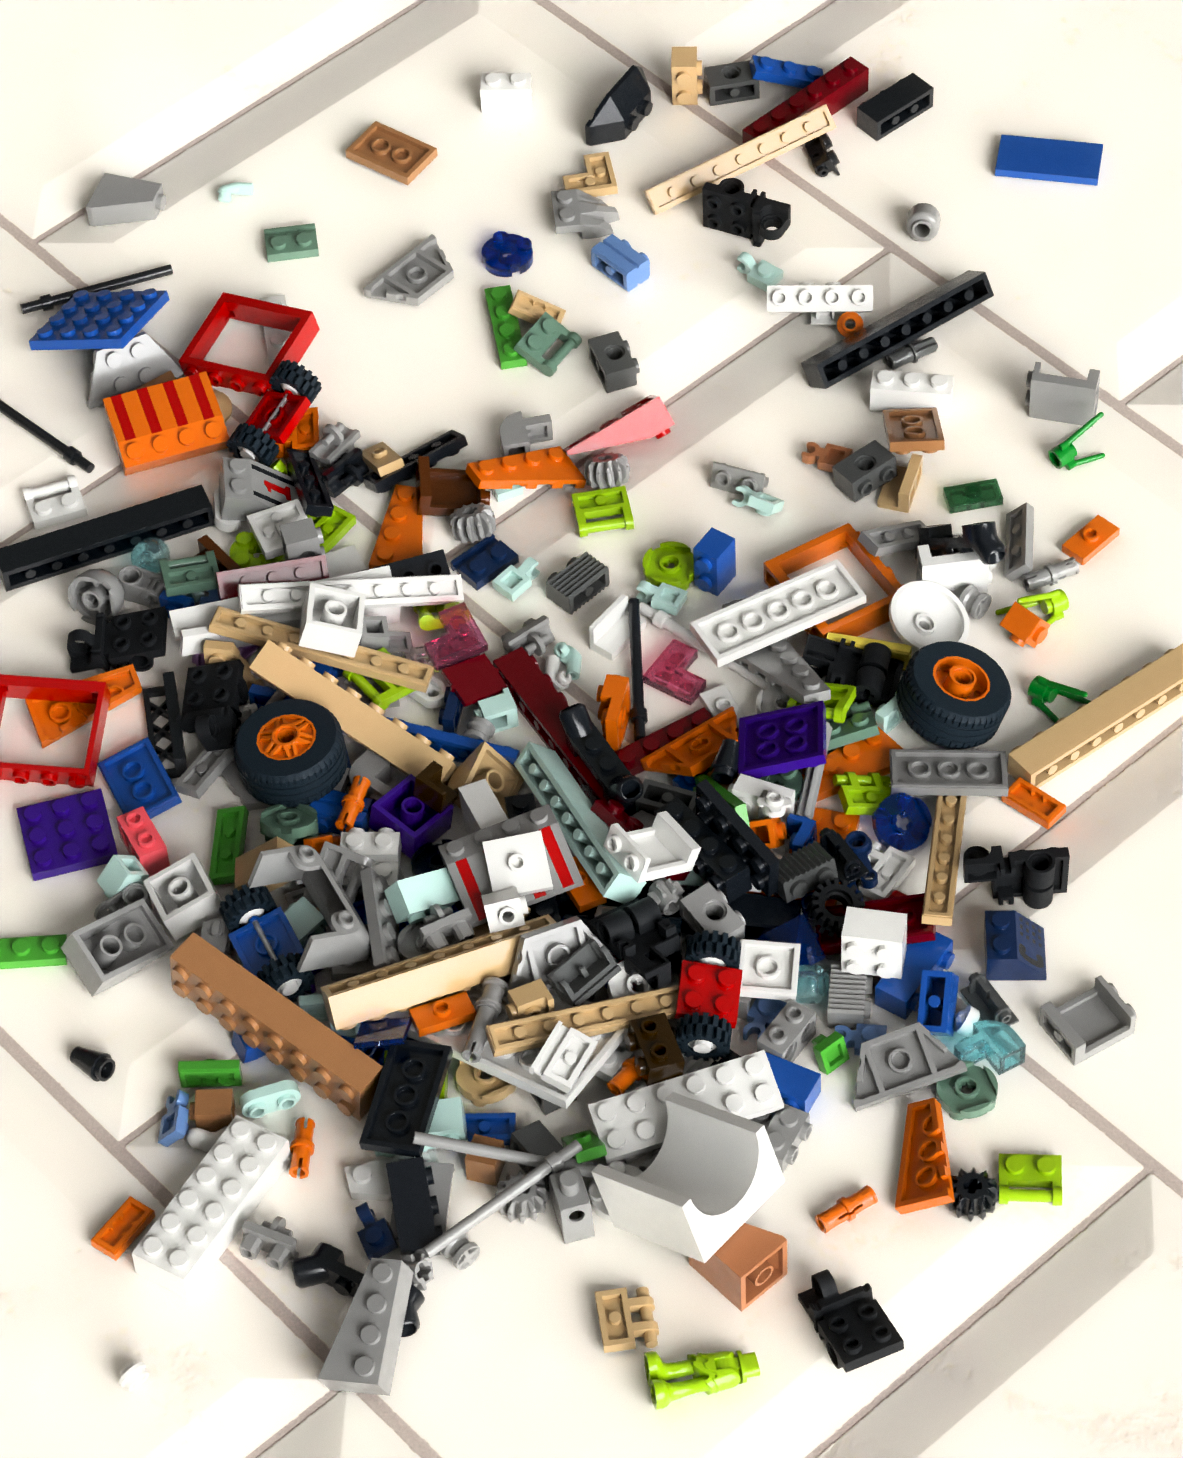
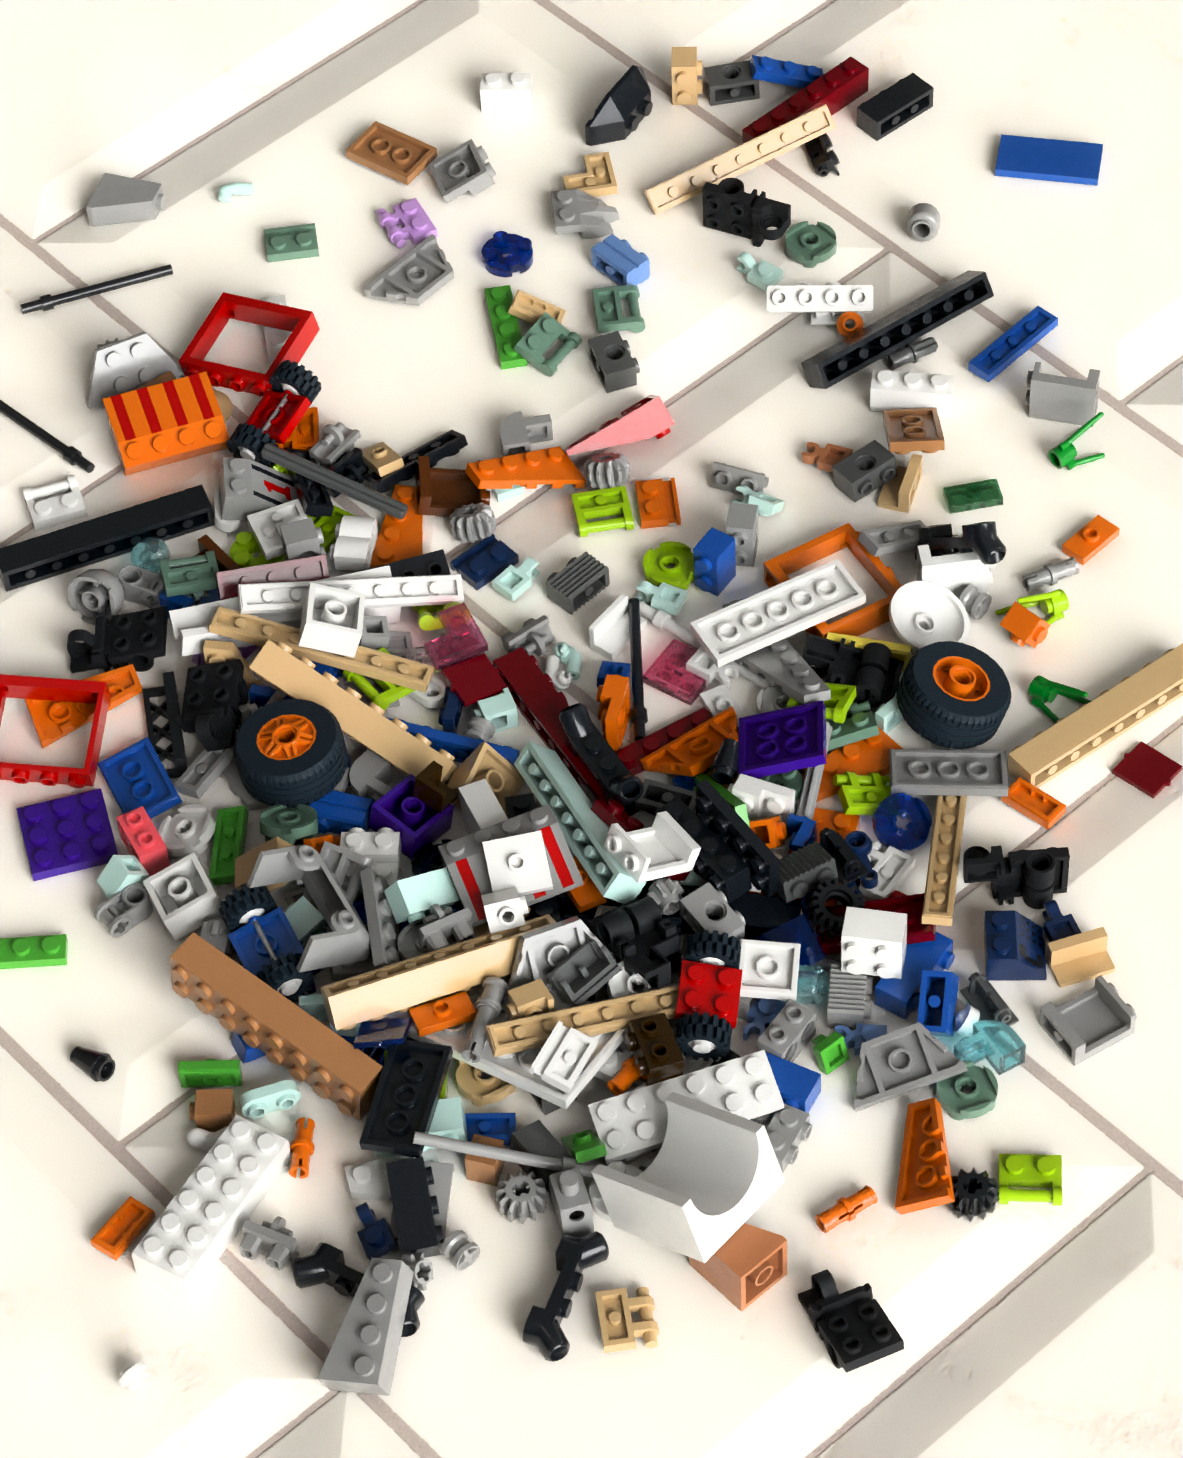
(99, 320): blue plate -> none
(116, 946): light grey slope -> none
(174, 1123): medium blue plate -> none
(187, 830): none -> white plate
(334, 481): none -> dark grey axle
(352, 803): orange pin -> none
(354, 543): none -> white brick
(412, 218): none -> lavender plate
(462, 171): none -> light grey plate
(552, 1163): light grey bar -> none
(572, 1257): none -> black plate
(609, 310): none -> sand green plate
(612, 668): none -> blue bracket
(657, 503): none -> orange plate
(704, 667): none -> white plate
(710, 1373): lime piece -> none
(743, 526): none -> light grey brick
(774, 804): white plate -> none
(810, 254): none -> sand green plate
(1013, 344): none -> blue plate
(1019, 542): light grey plate -> none
(1056, 924): none -> dark blue plate
(1079, 957): none -> tan panel
(1147, 769): none -> dark red piece

